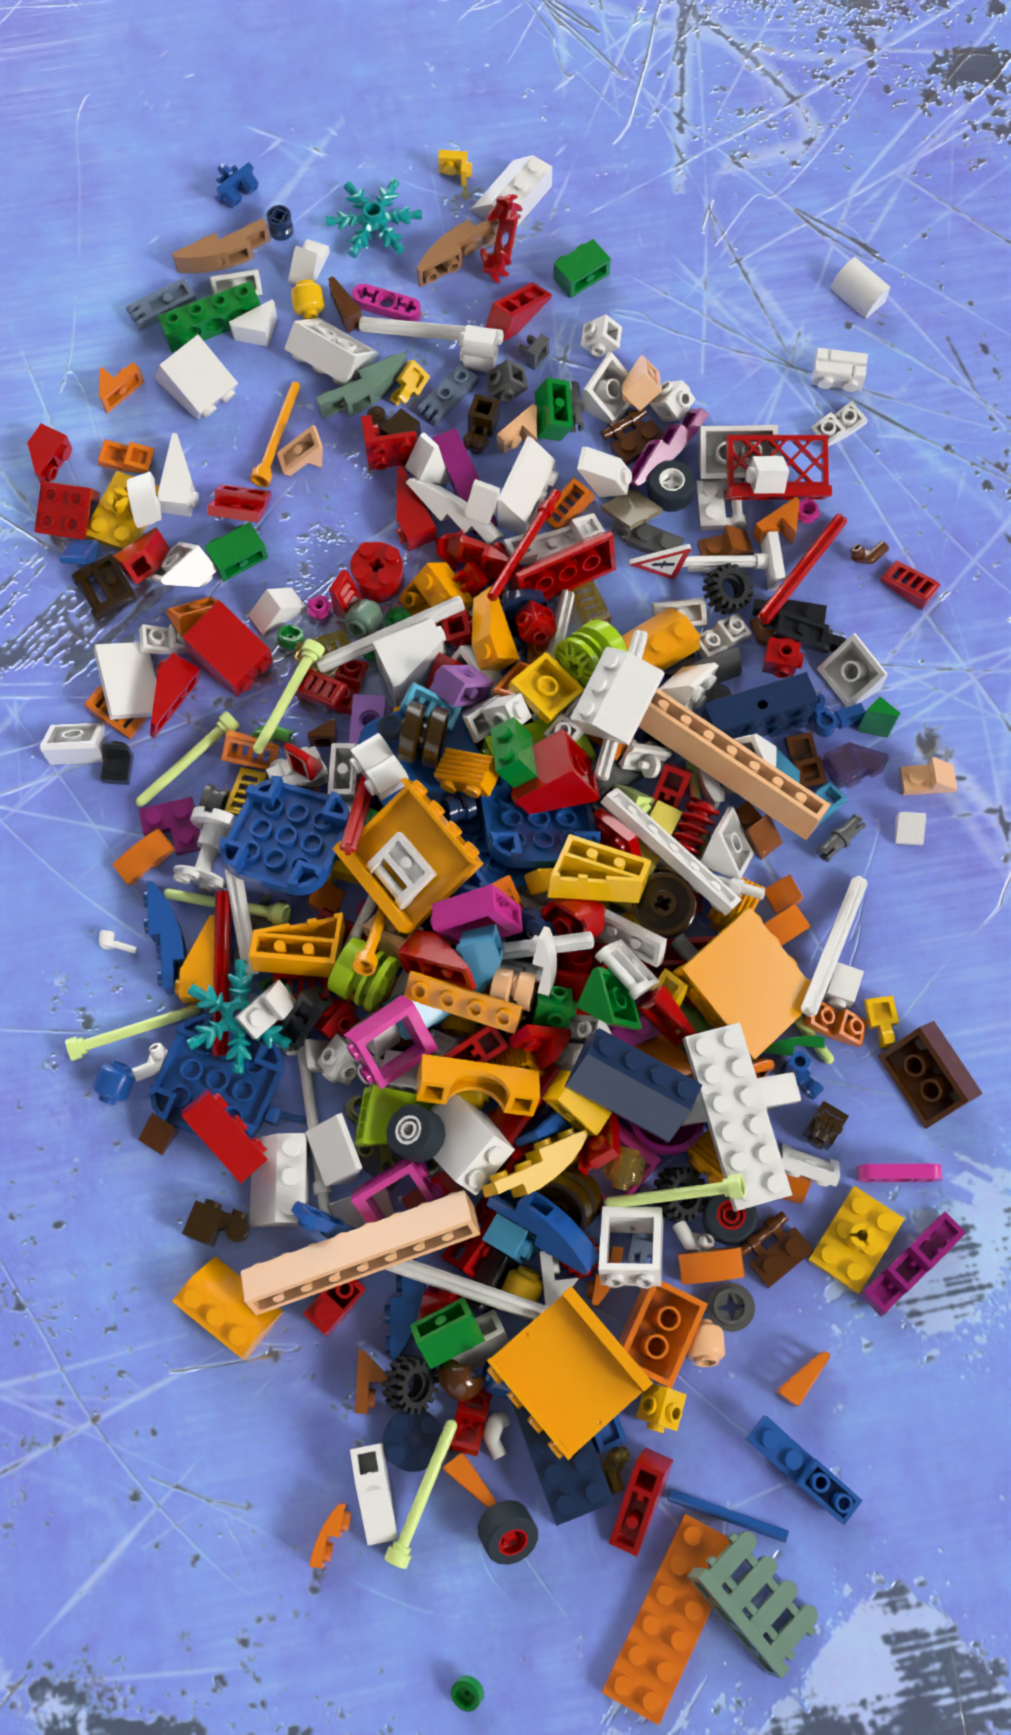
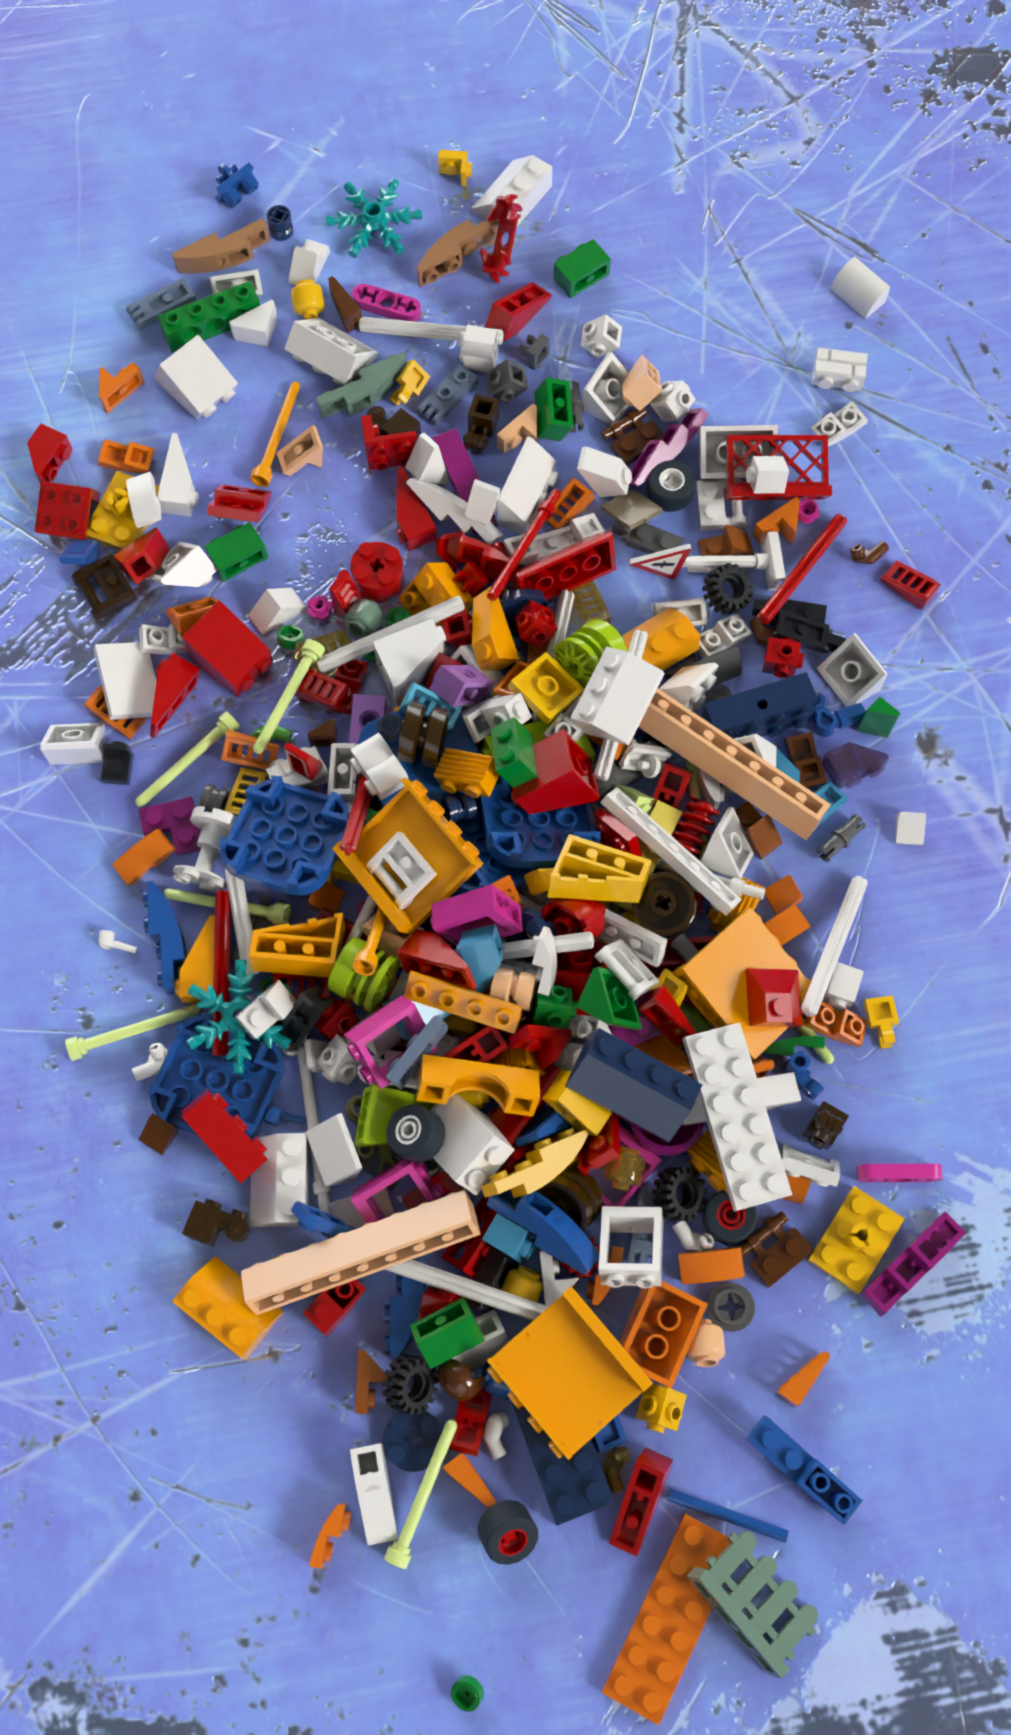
(114, 1082): blue head -> none
(403, 1068): none -> sand blue hinge
(731, 1187): yellowish green piece -> none
(773, 997): none -> red slope
(928, 779): light nougat slope -> none
(929, 1074): reddish brown slope -> none

